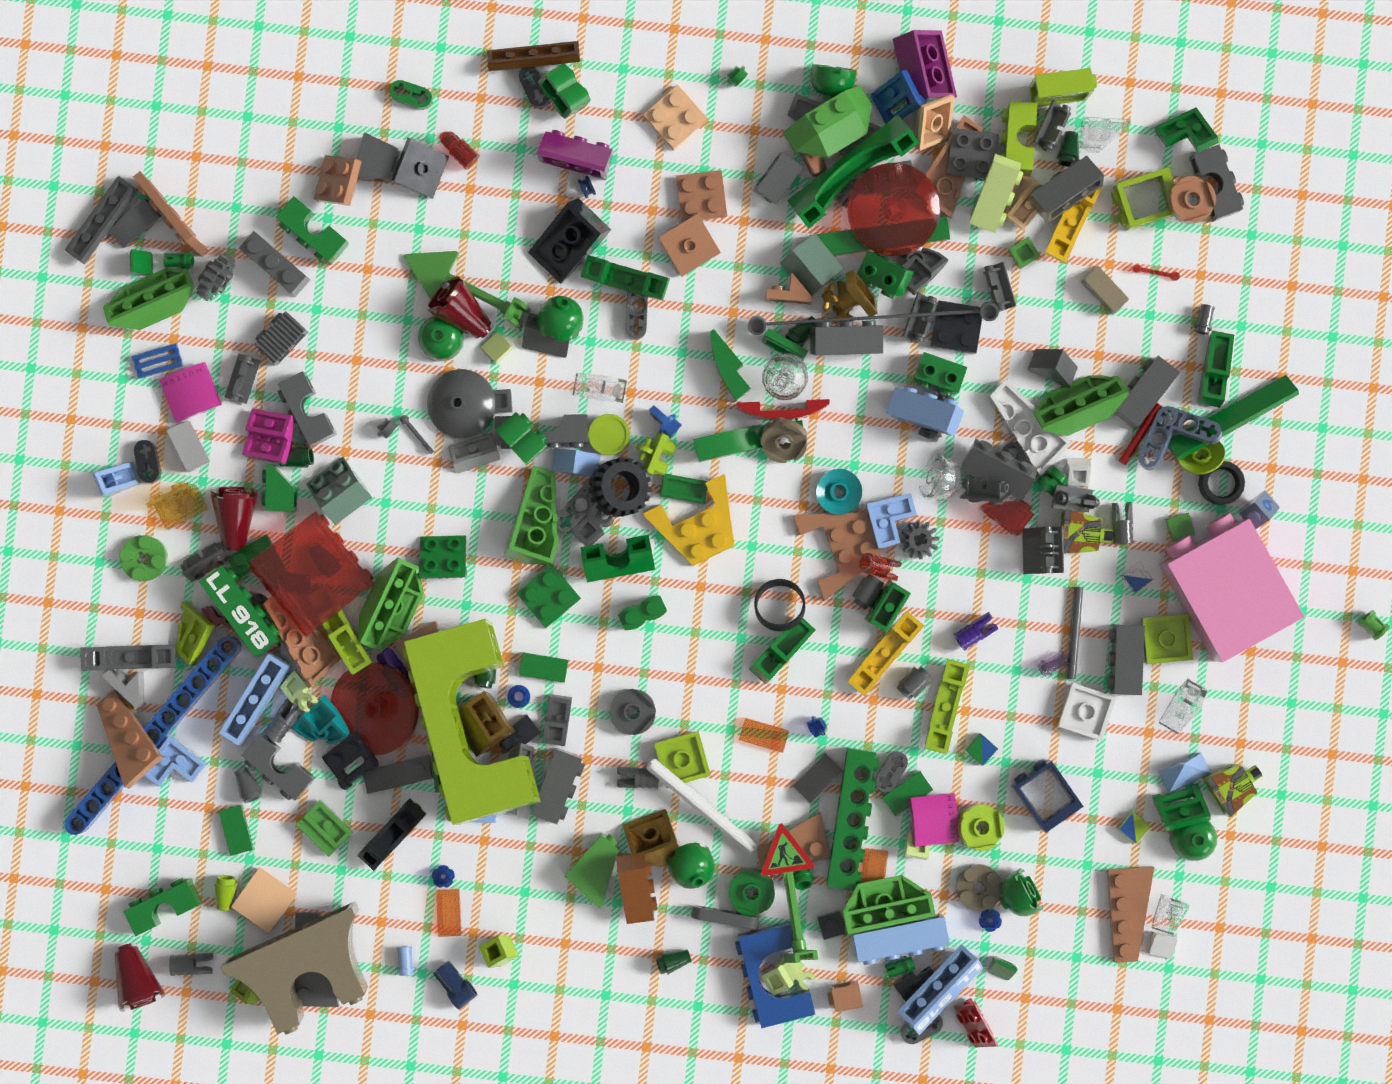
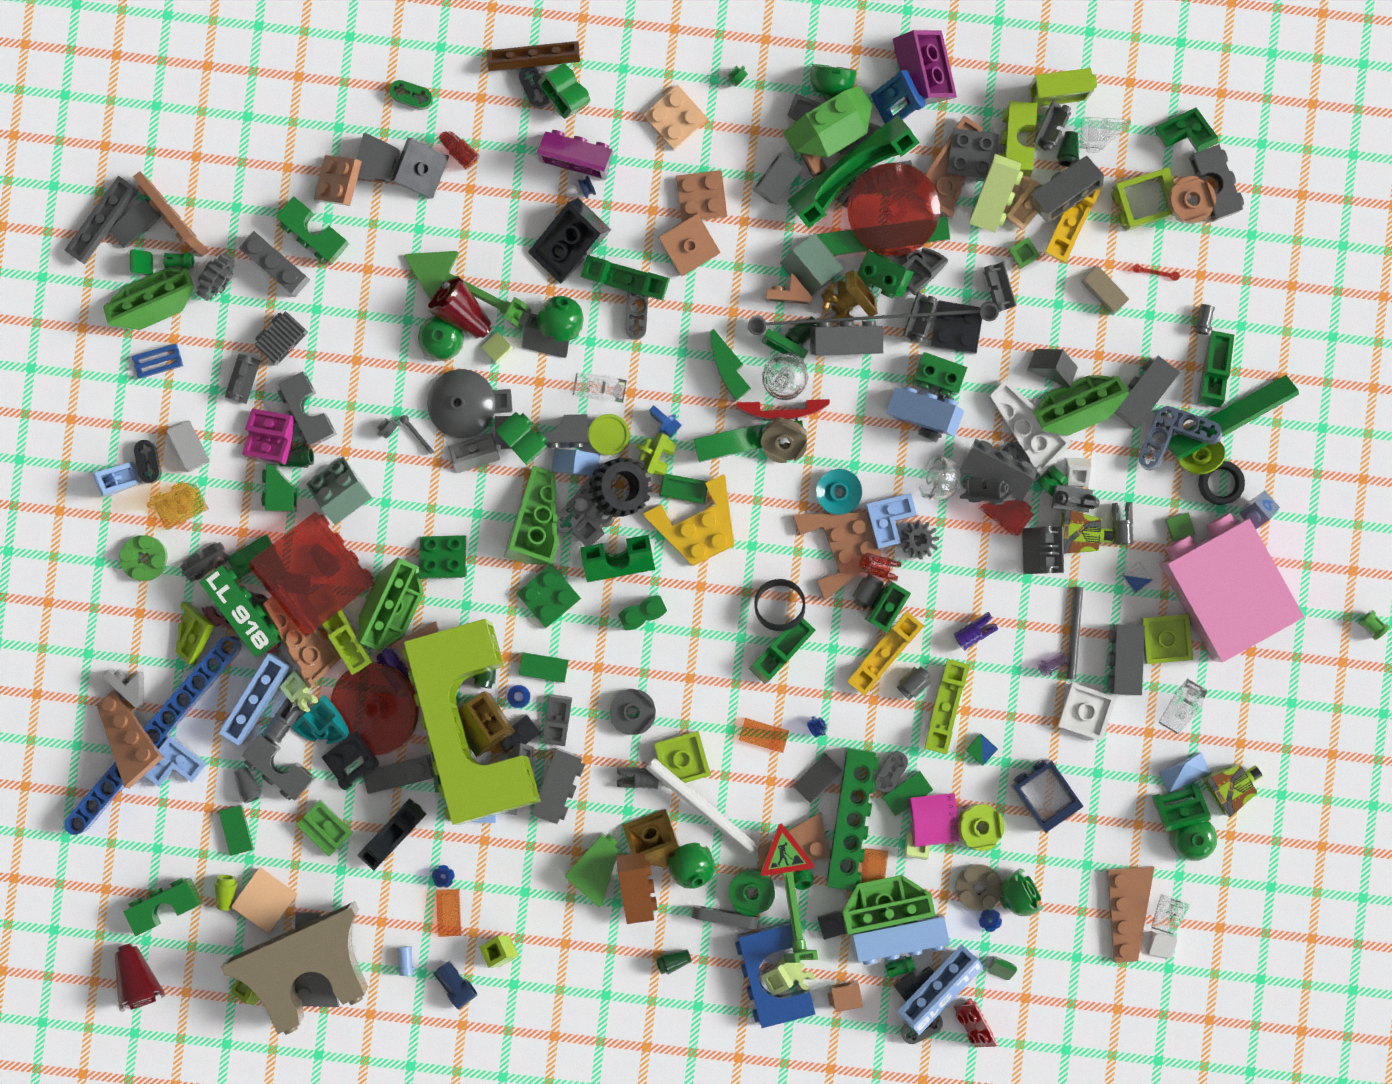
(128, 657): dark grey slope -> none
(186, 964): dark grey hinge -> none
(190, 392): dark pink slope -> none
(233, 514): dark red cone -> none
(934, 122): light nougat slope -> none
(1133, 827): tile -> none
(1139, 435): red bar -> none

